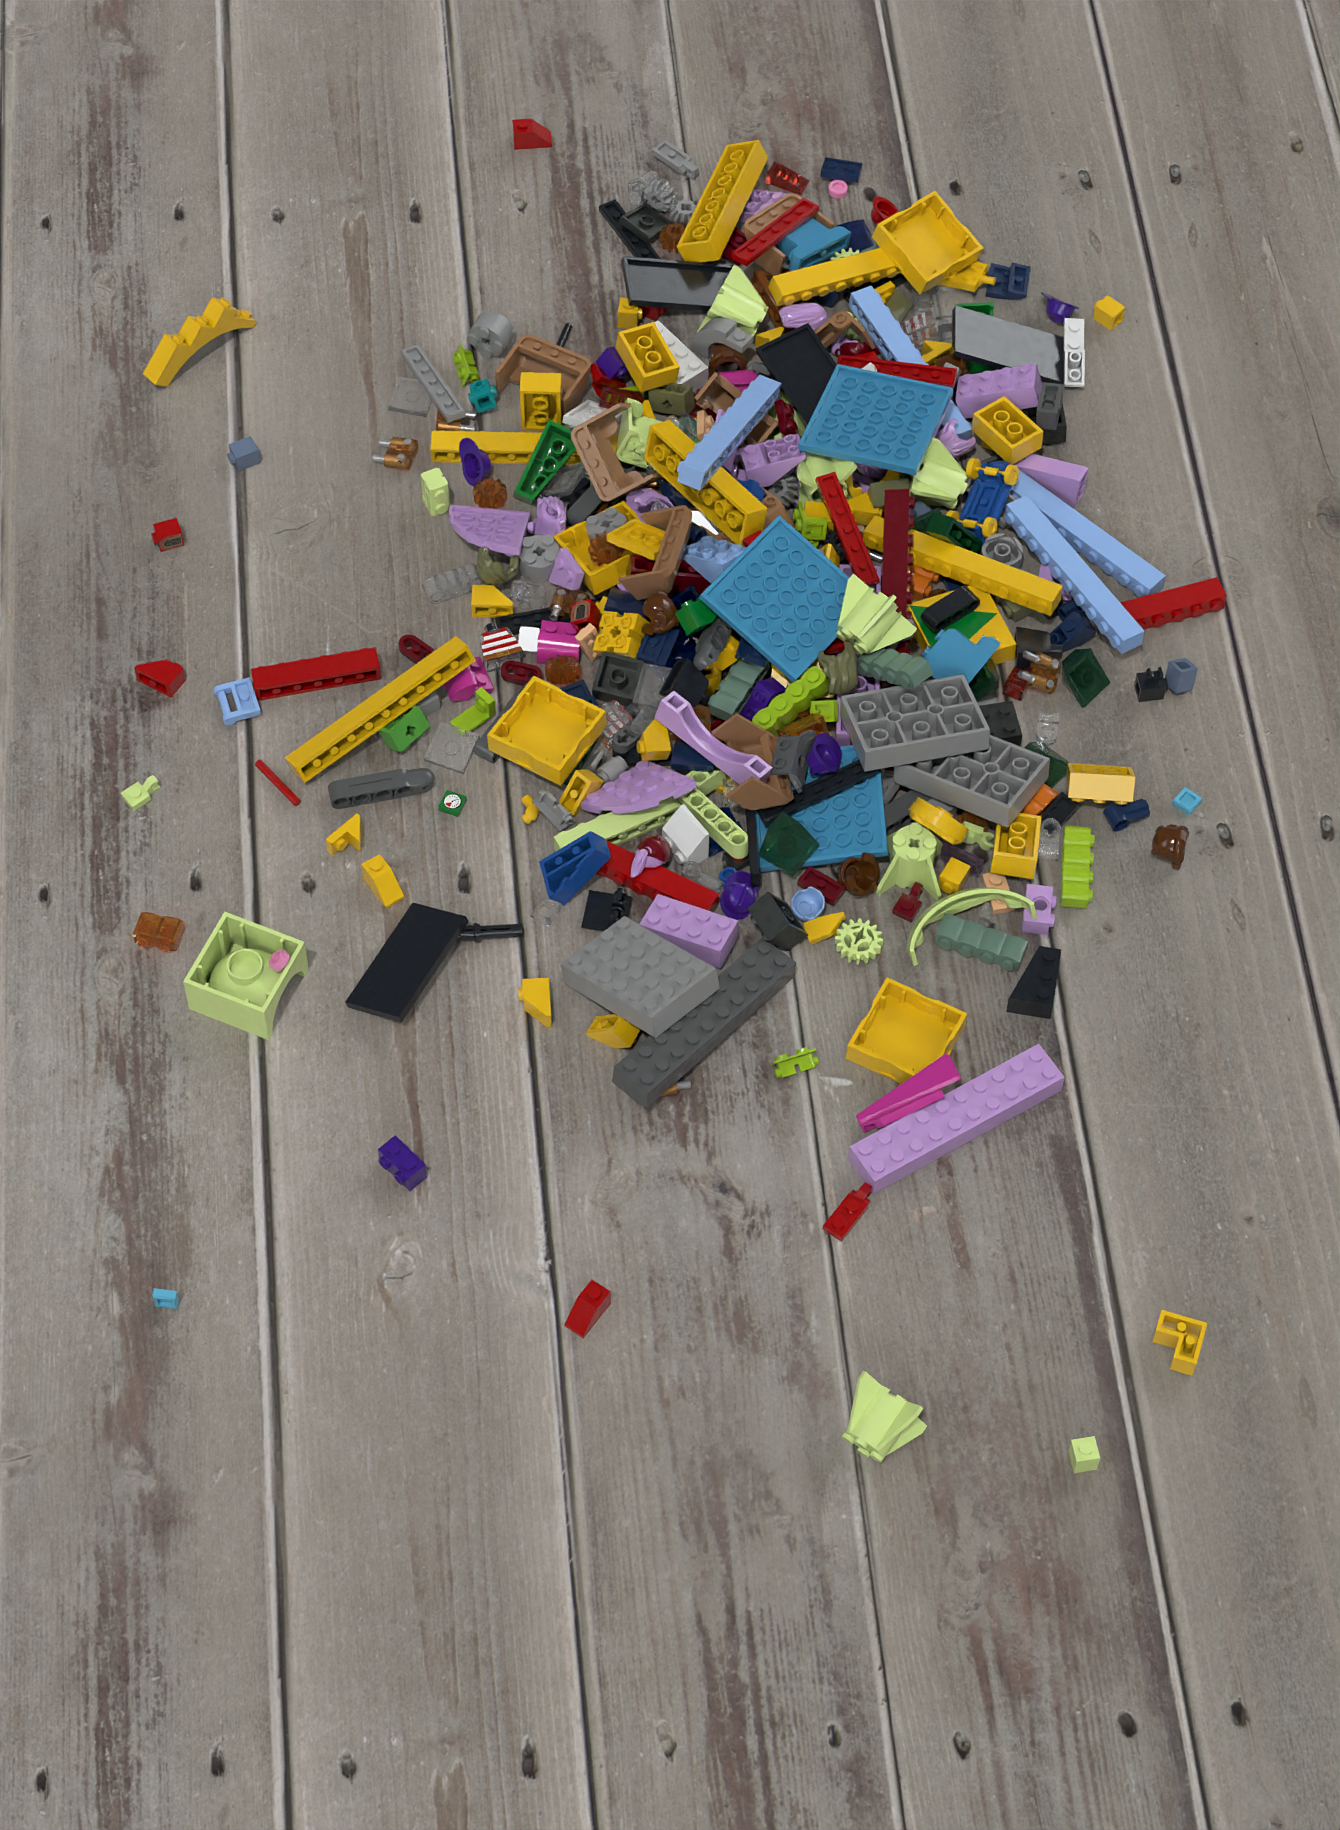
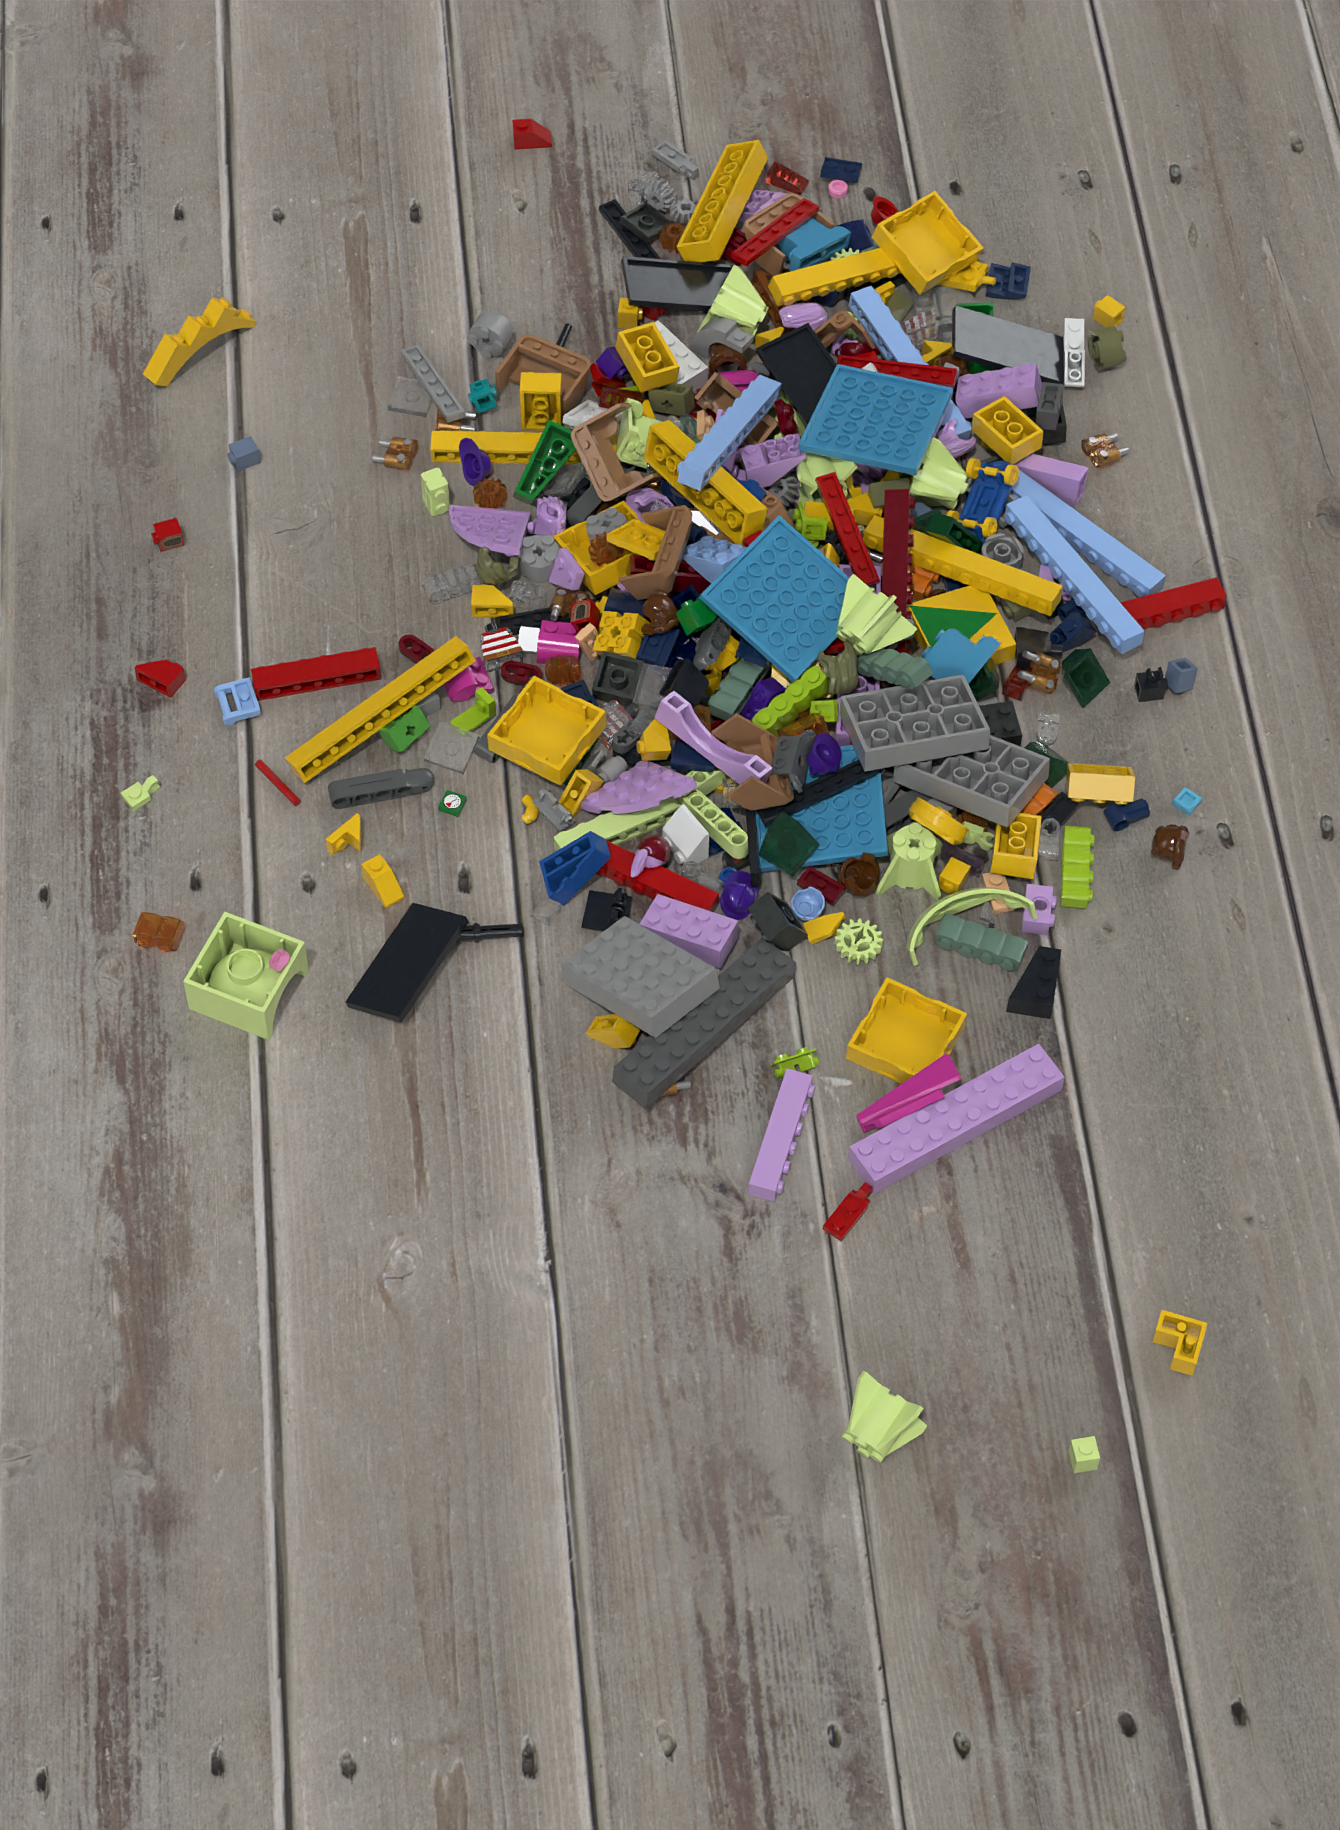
(165, 1298): medium azure tile -> none
(402, 1163): dark purple brick -> none
(465, 366): lime hinge -> none
(536, 999): yellow slope -> none
(588, 1308): red slope -> none
(780, 1135): none -> lavender brick
(909, 905): dark red plate -> none
(950, 609): black beam -> none
(1058, 309): dark purple piece -> none
(1101, 450): none -> clear orange piece
(1106, 347): none -> olive brick

